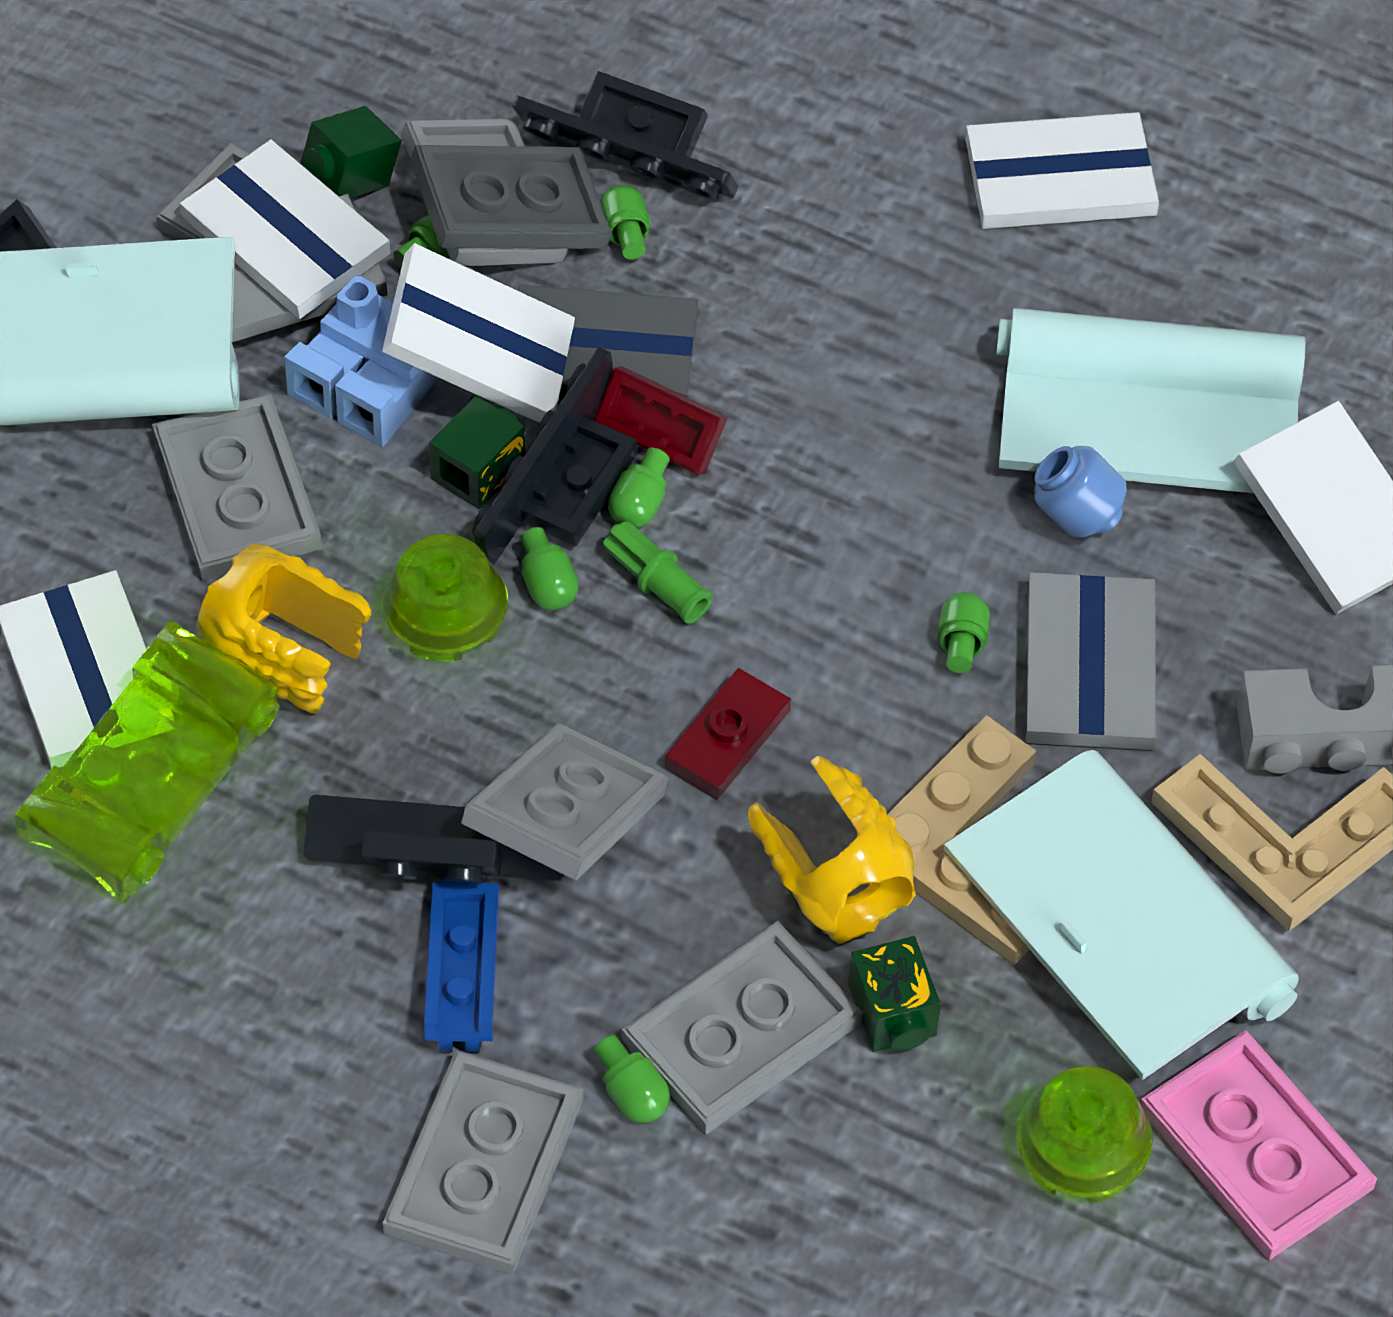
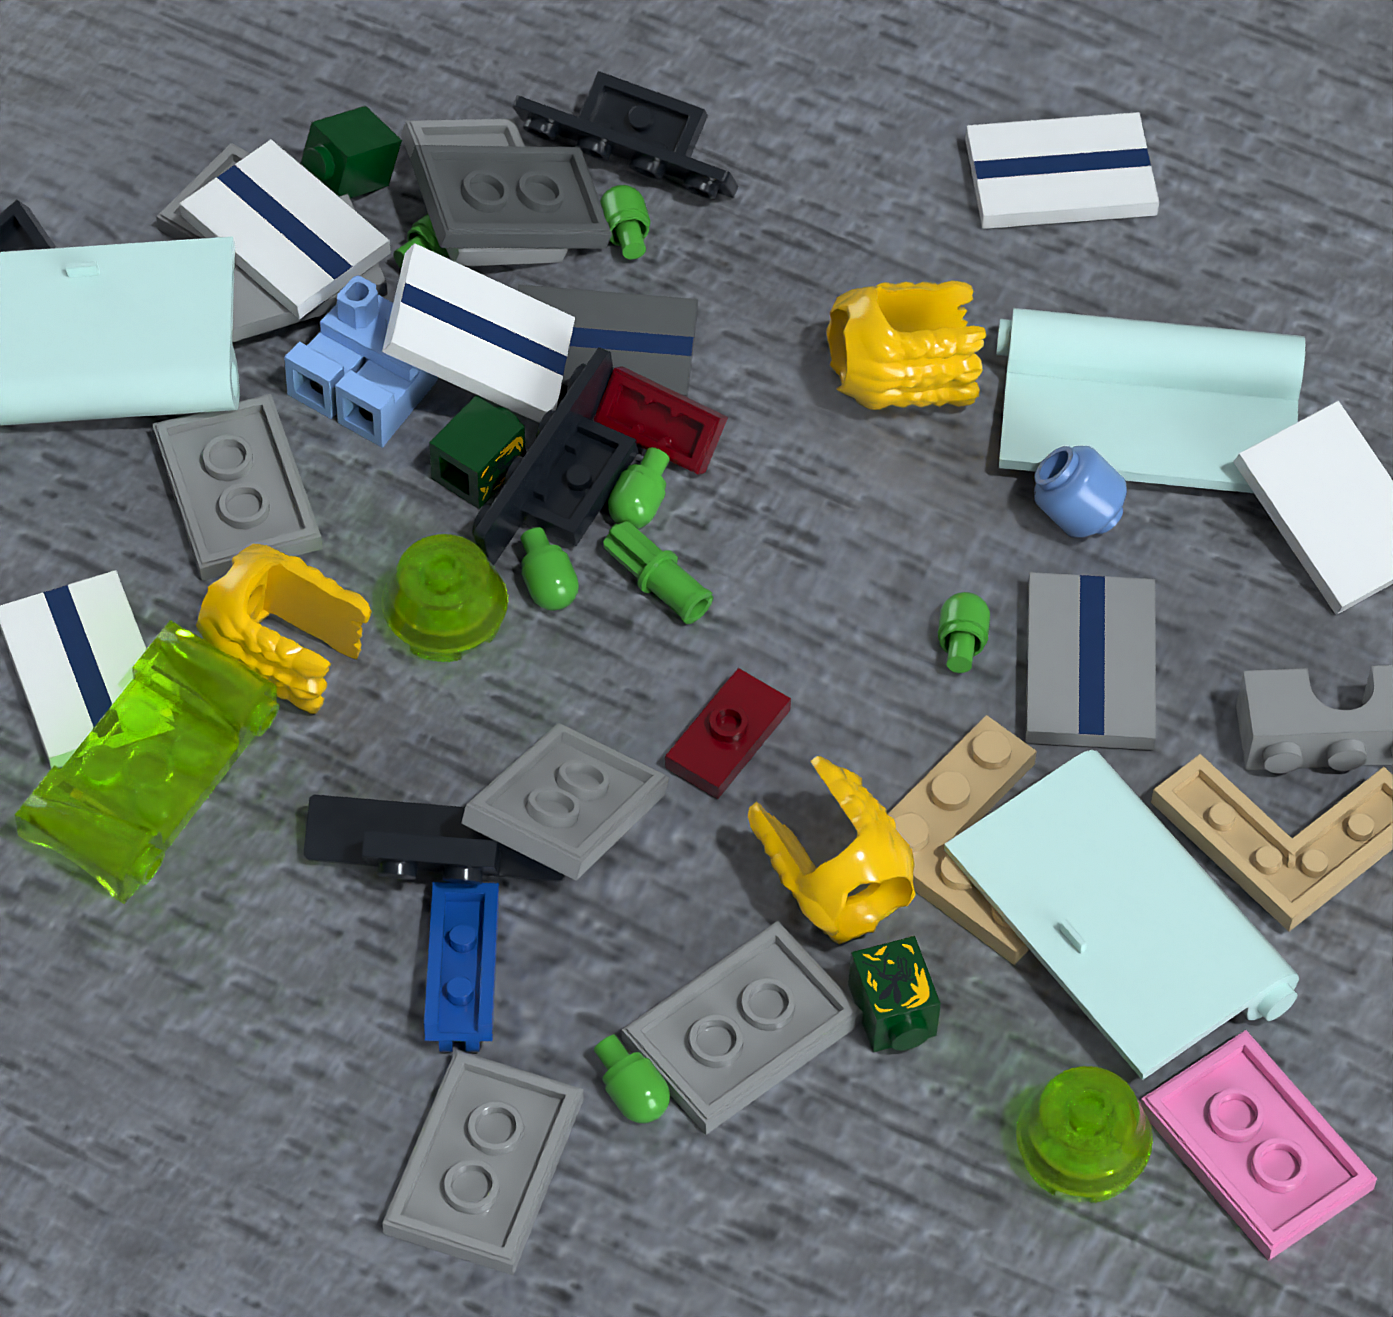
(906, 345): none -> yellow piece

